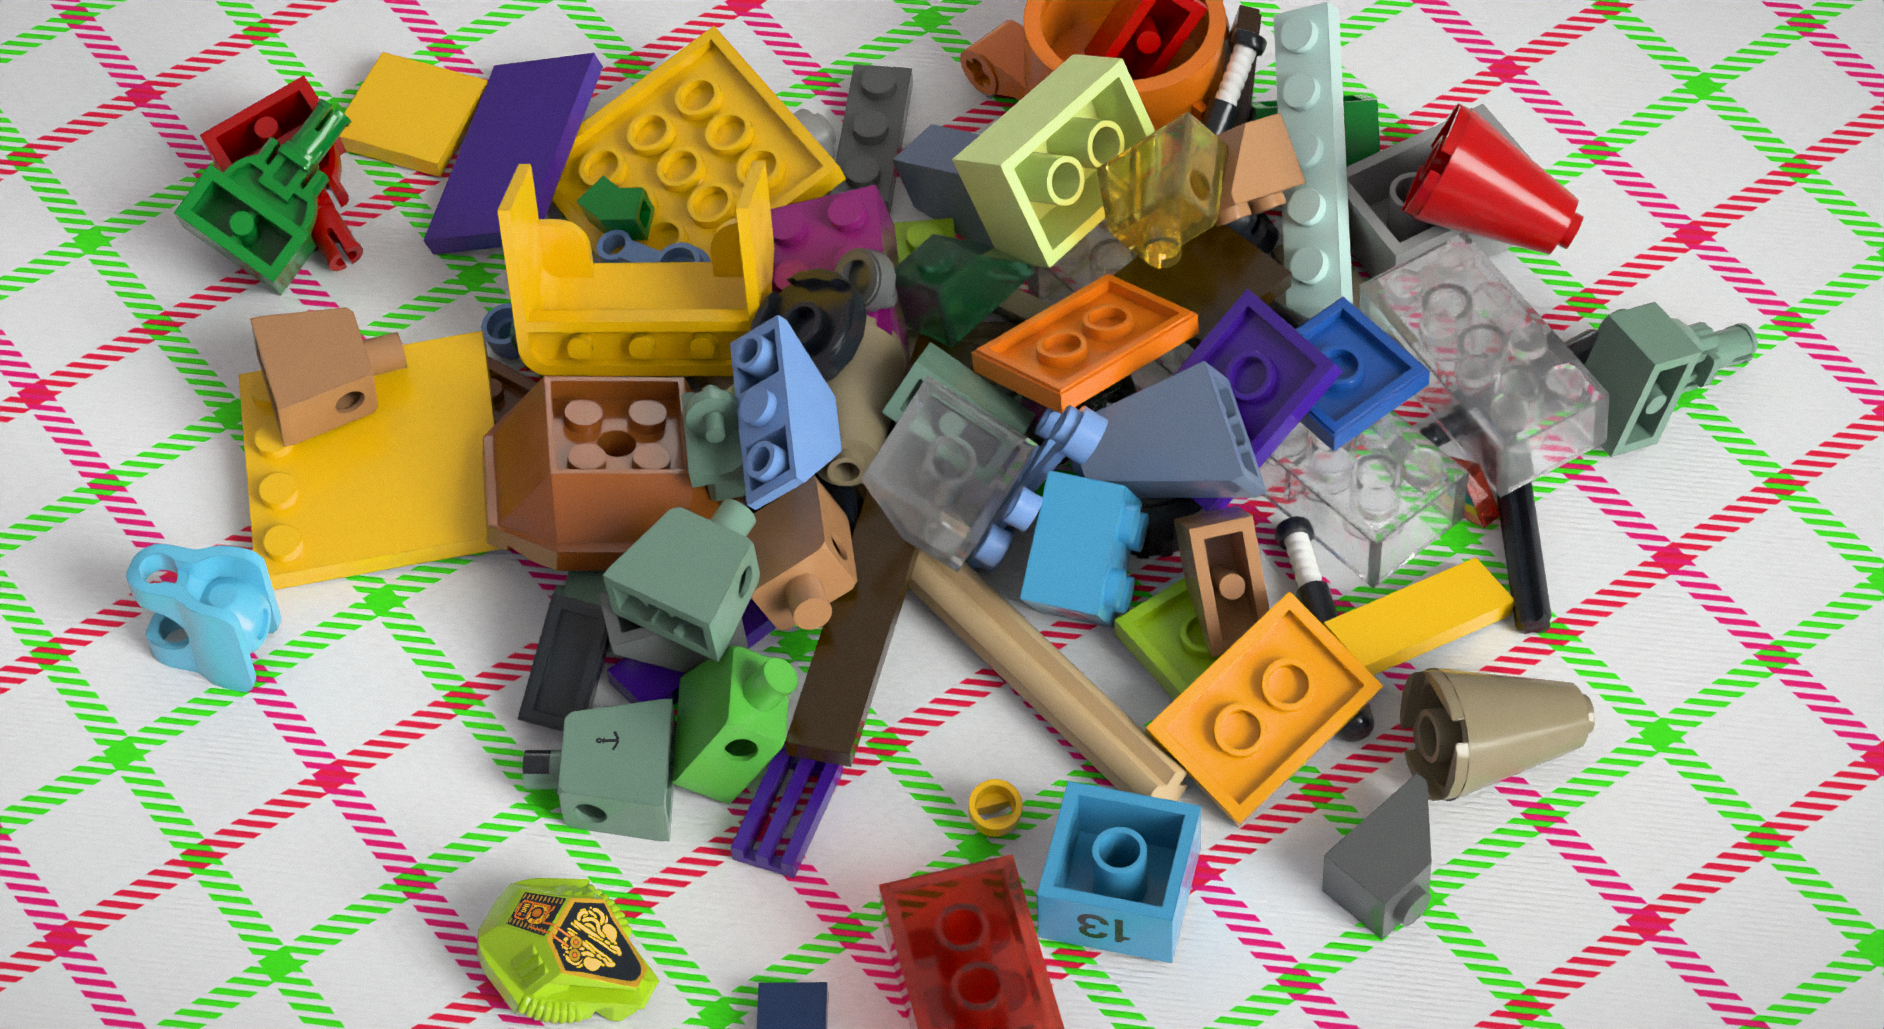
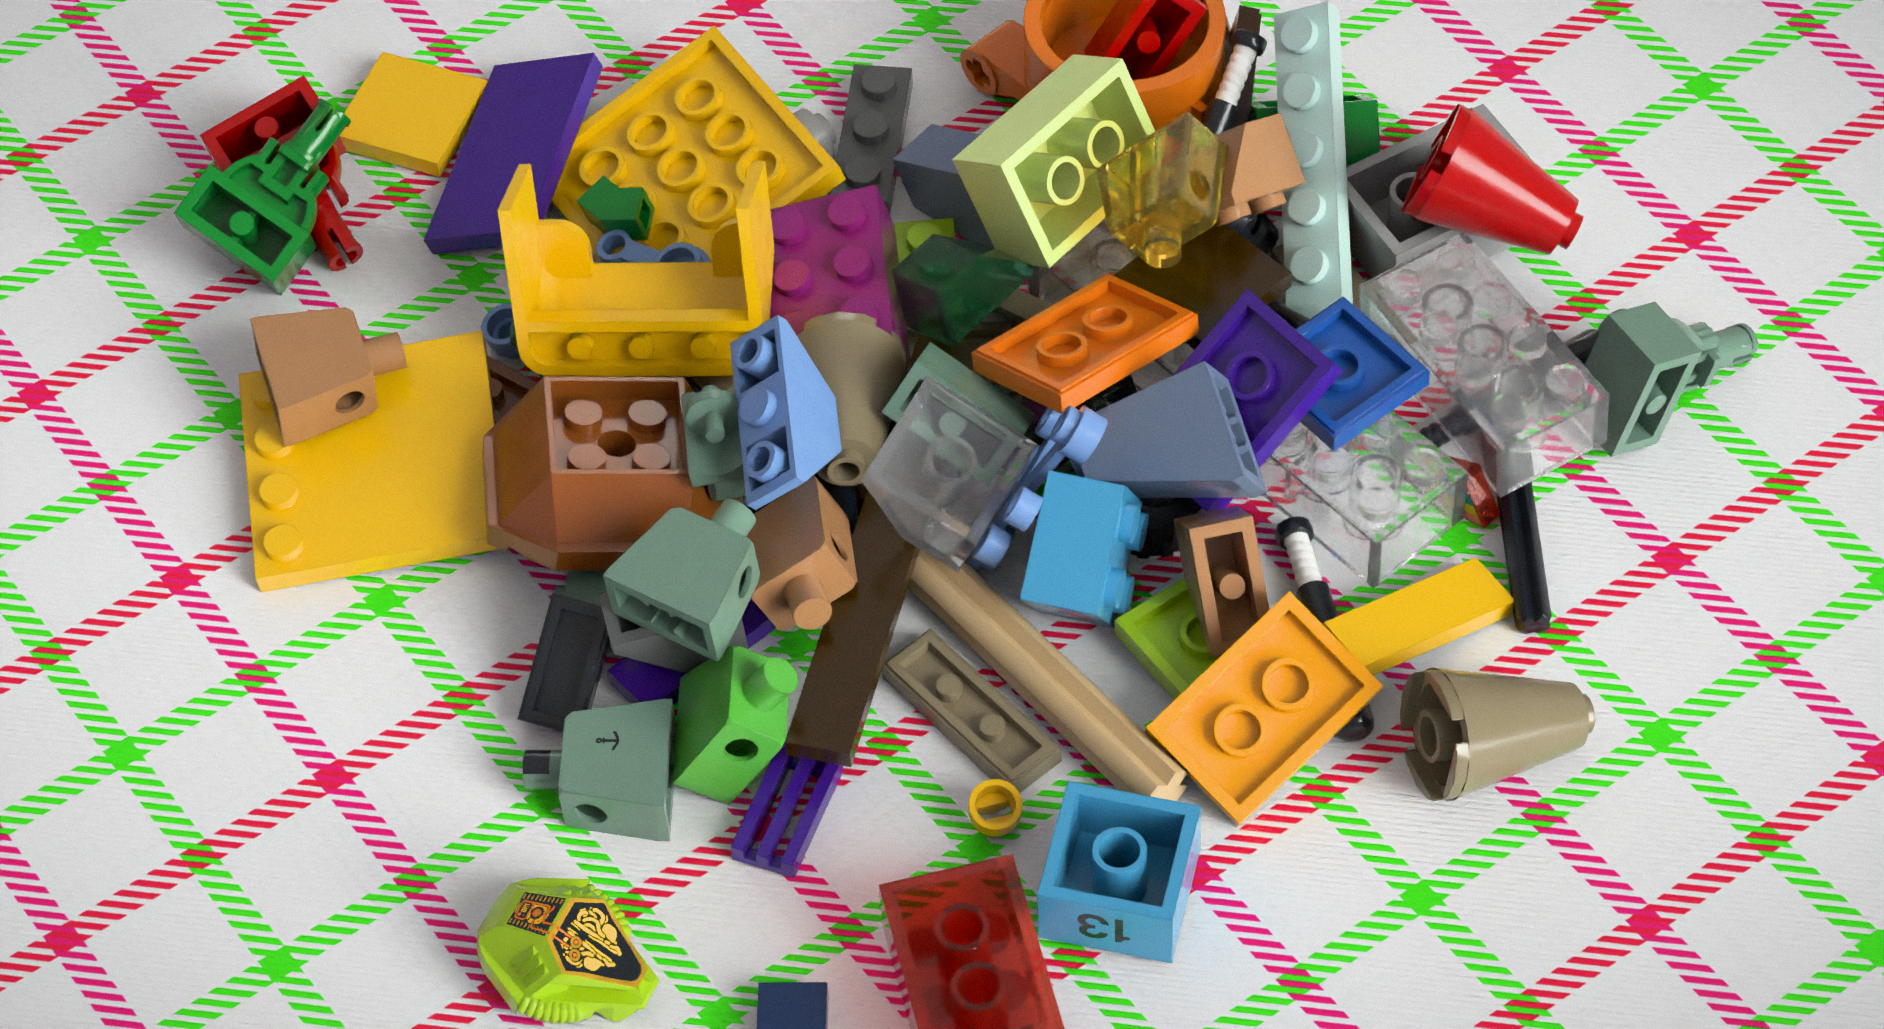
(218, 600): medium azure piece -> none
(823, 314): black tile -> none
(871, 276): dark grey tile -> none
(971, 712): none -> dark tan tile
(1385, 862): dark grey slope -> none

